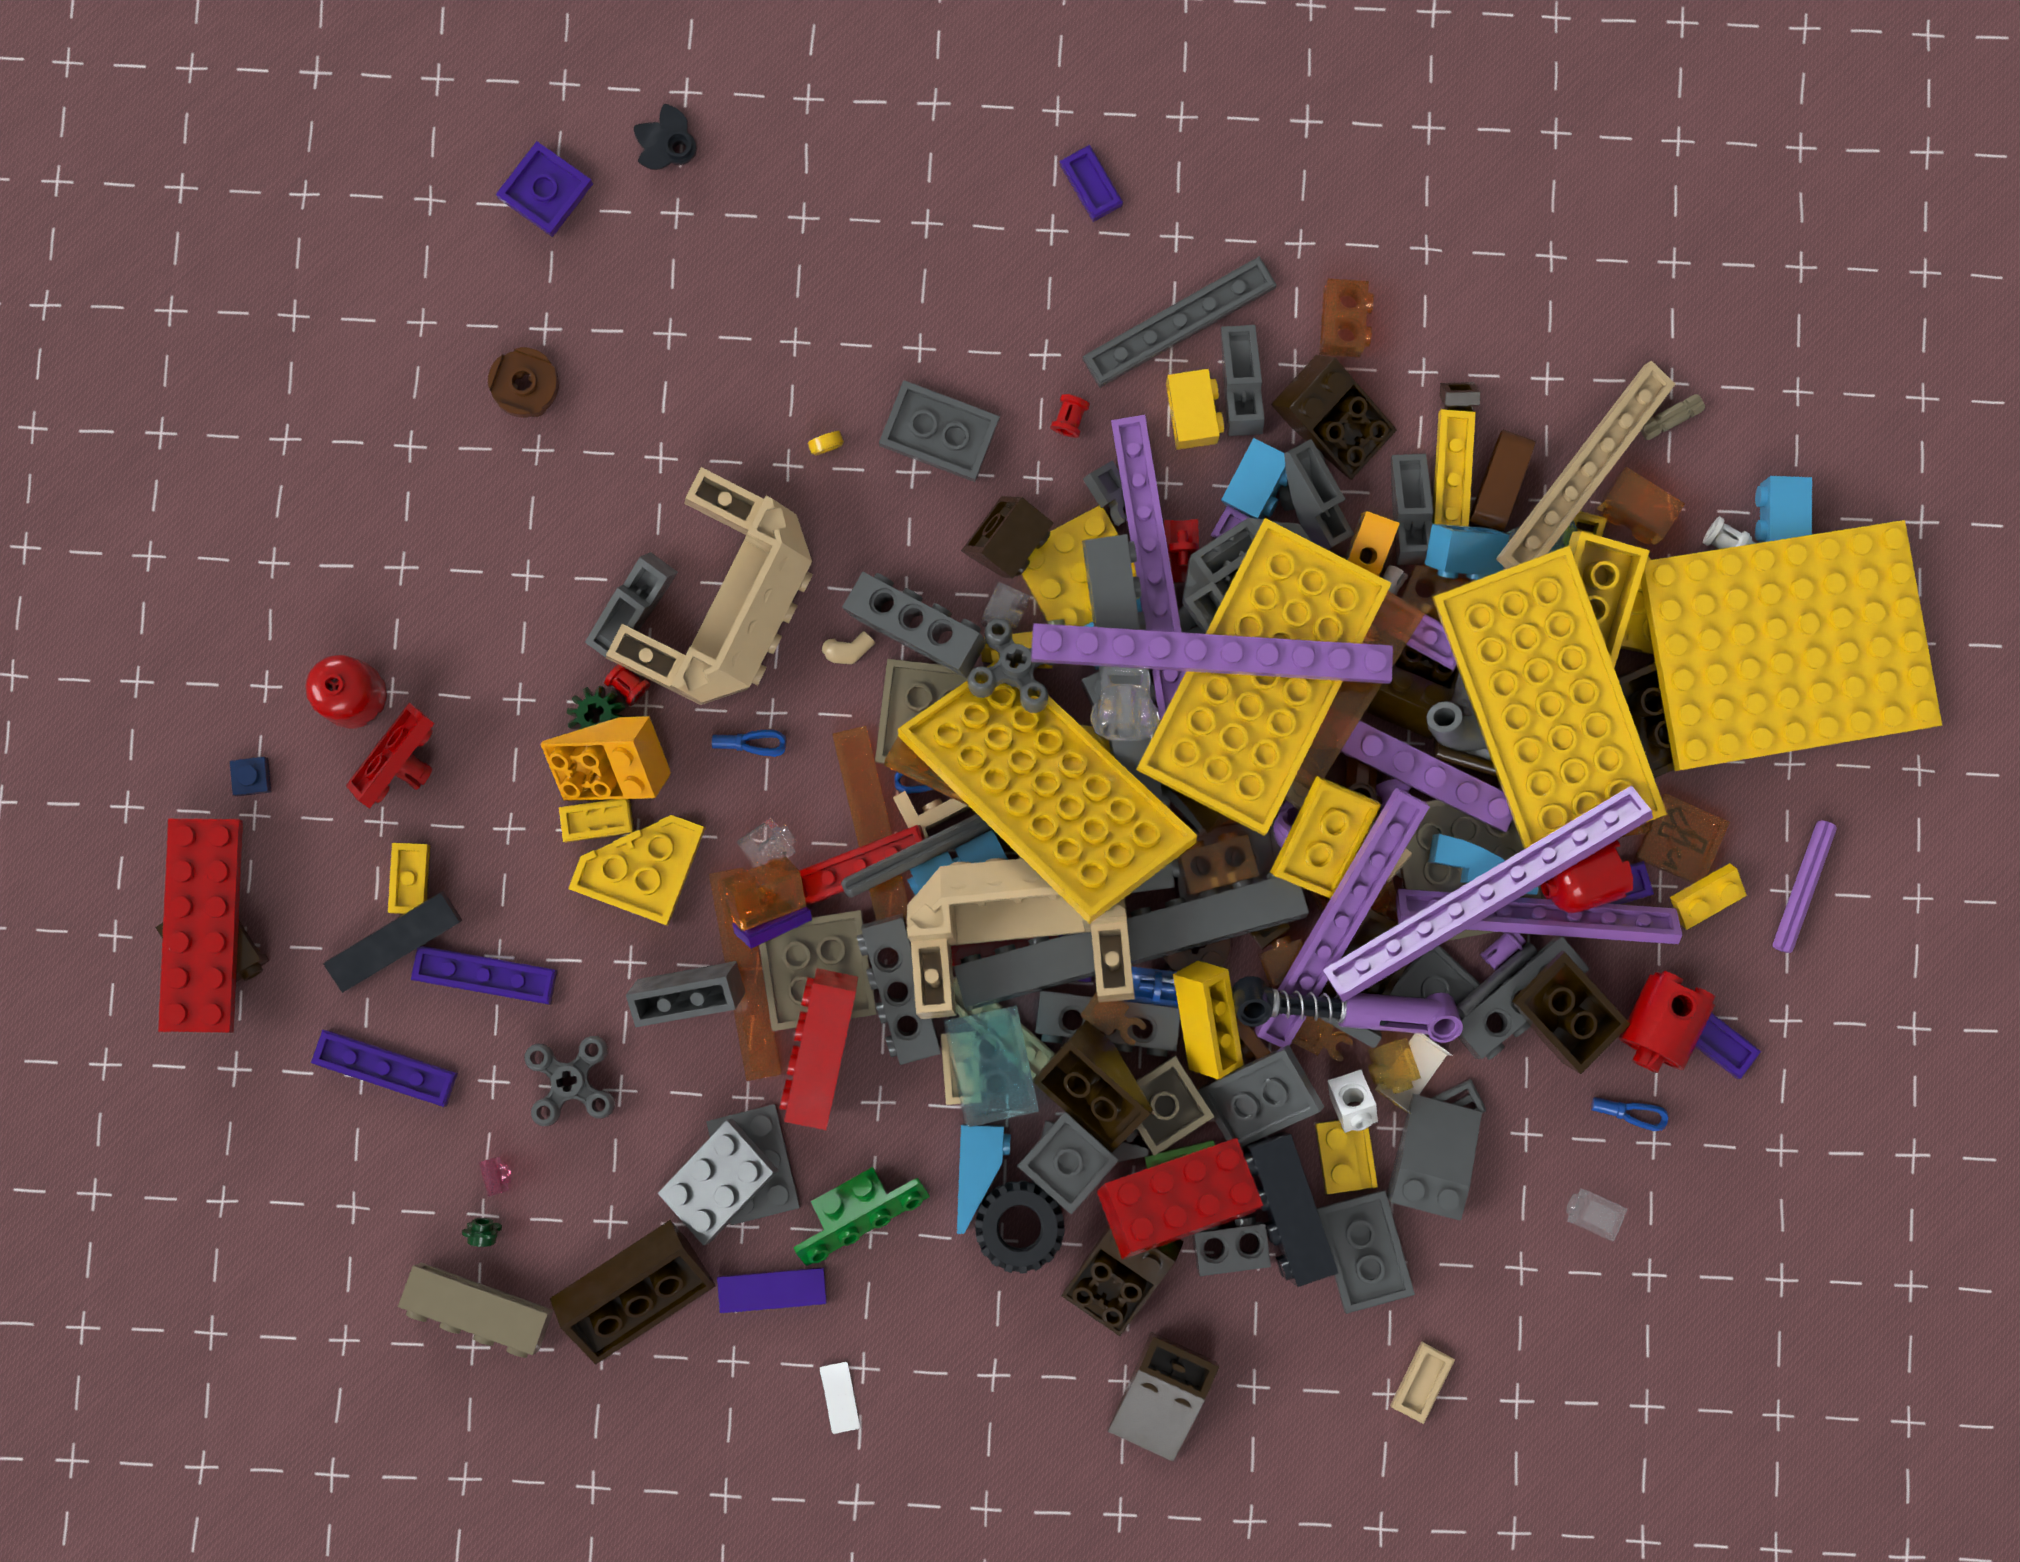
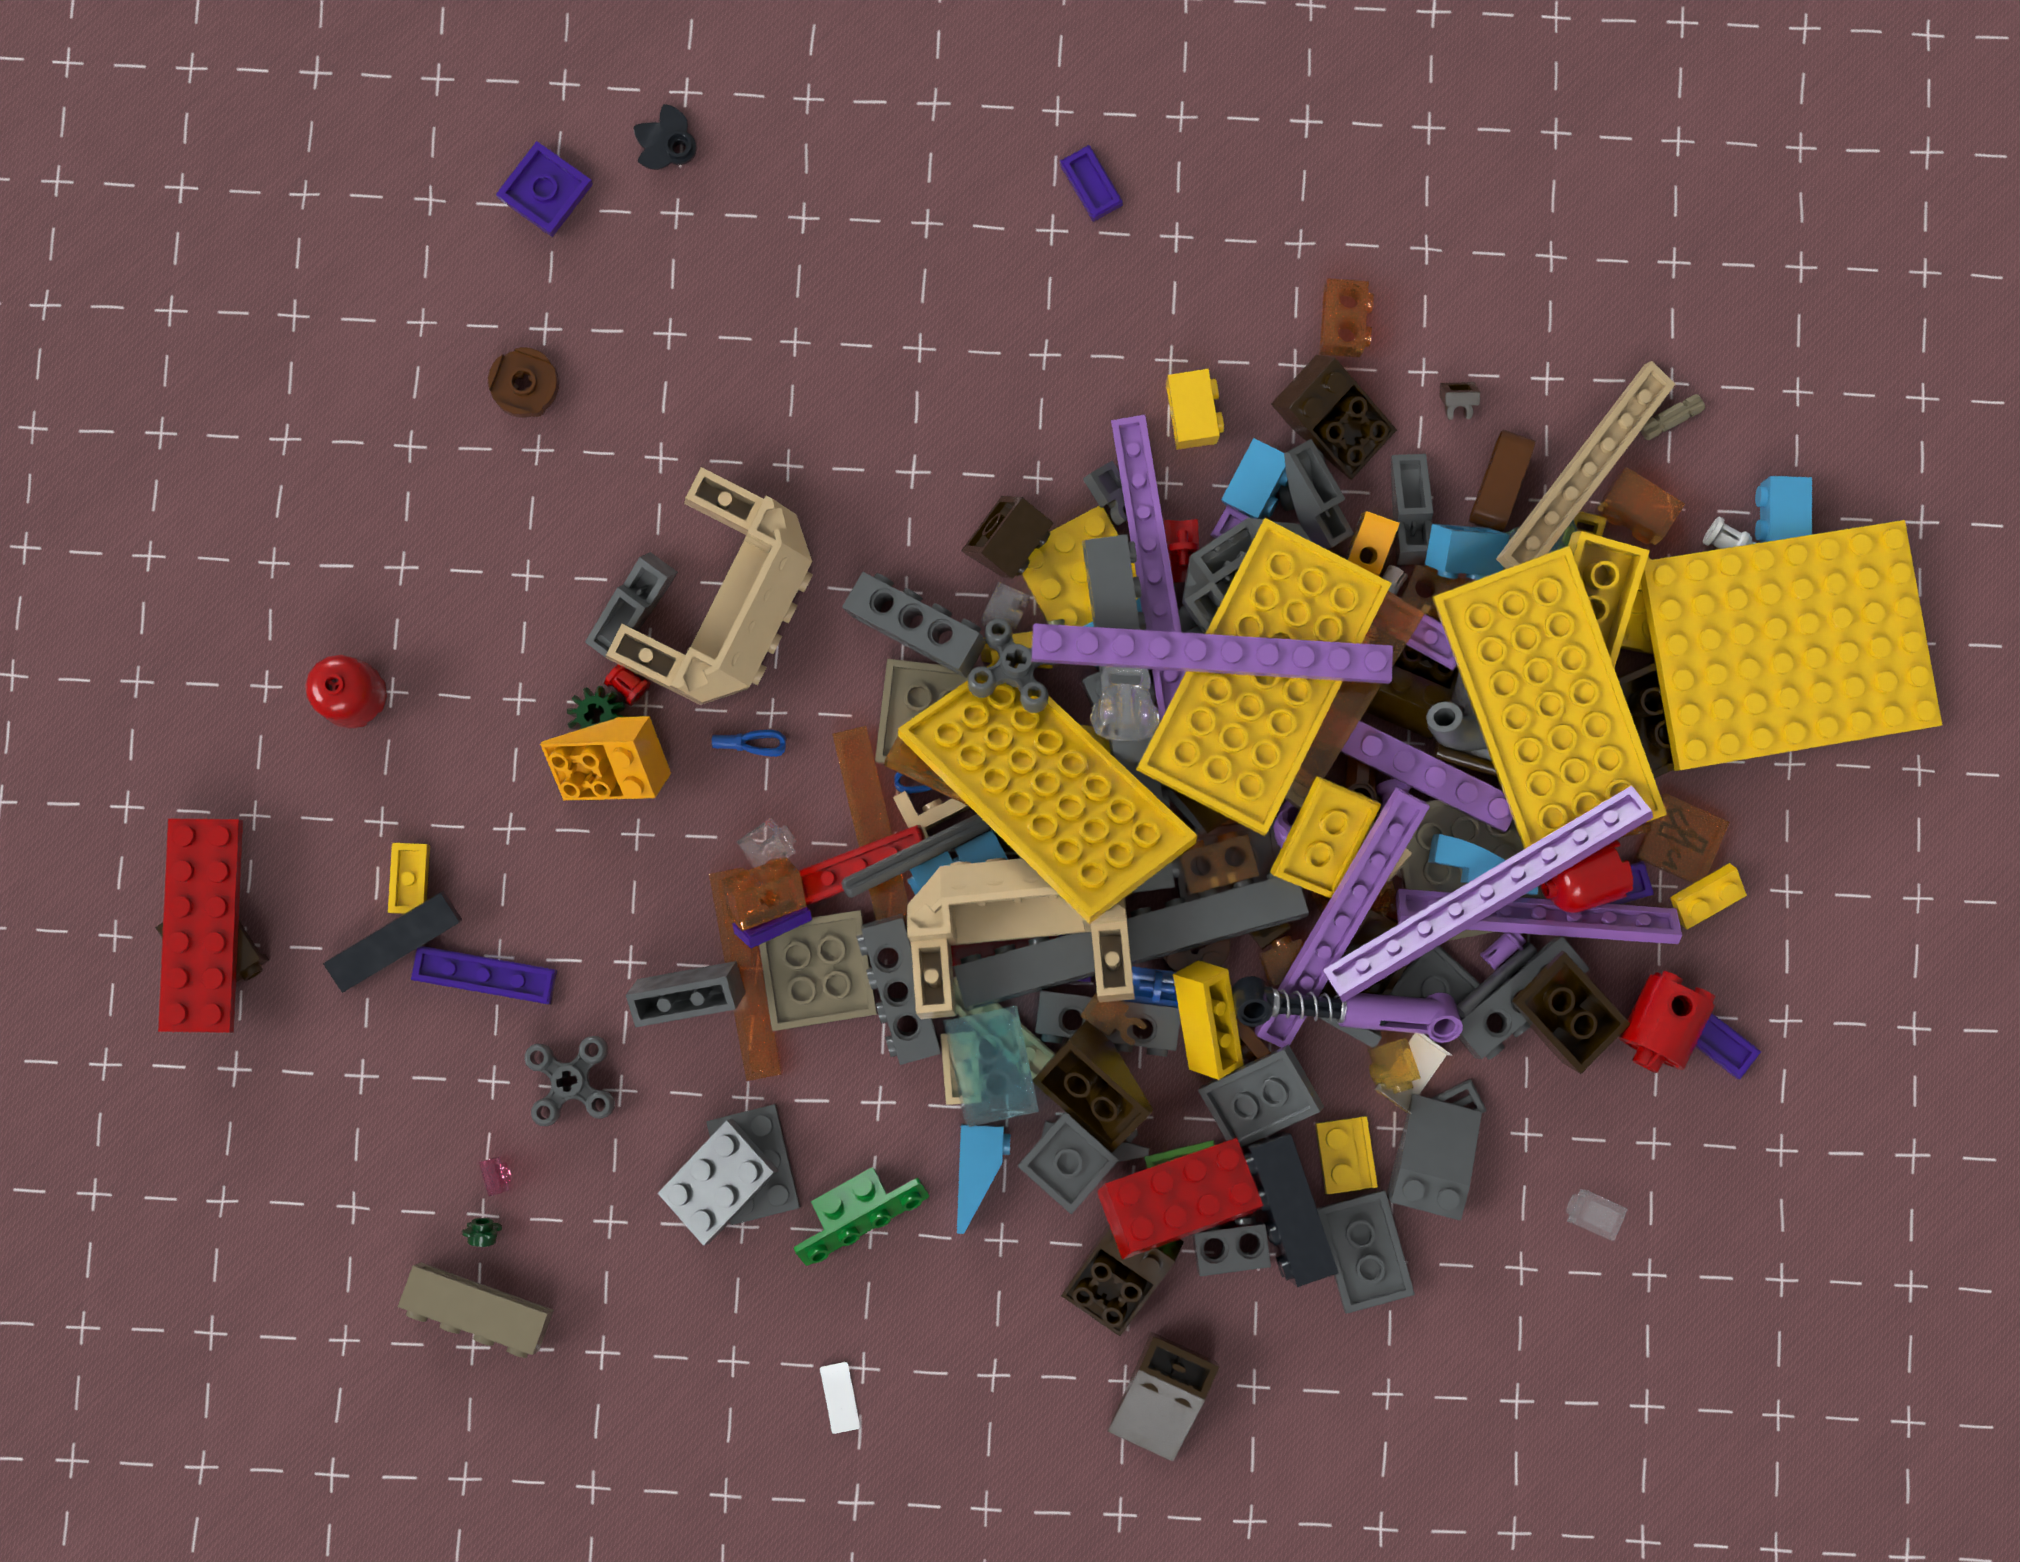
(250, 776): dark blue plate -> none
(384, 1068): dark purple tile -> none
(394, 758): red plate -> none
(596, 820): yellow plate -> none
(631, 1292): dark brown slope -> none
(641, 869): yellow plate -> none
(772, 1290): dark purple tile -> none
(820, 1053): red brick -> none
(825, 443): yellow tile -> none
(847, 652): tan arm -> none
(939, 431): dark grey plate -> none
(1010, 1257): black tyre -> none
(1070, 415): red bush -> none
(1175, 1106): dark tan brick -> none
(1179, 322): dark grey tile -> none
(1242, 380): dark grey slope -> none
(1318, 1034): clear orange plate -> none
(1349, 1089): white brick -> none
(1422, 1382): tan tile -> none
(1453, 467): yellow plate -> none
(1619, 1110): blue piece -> none
(1804, 886): medium lavender axle -> none

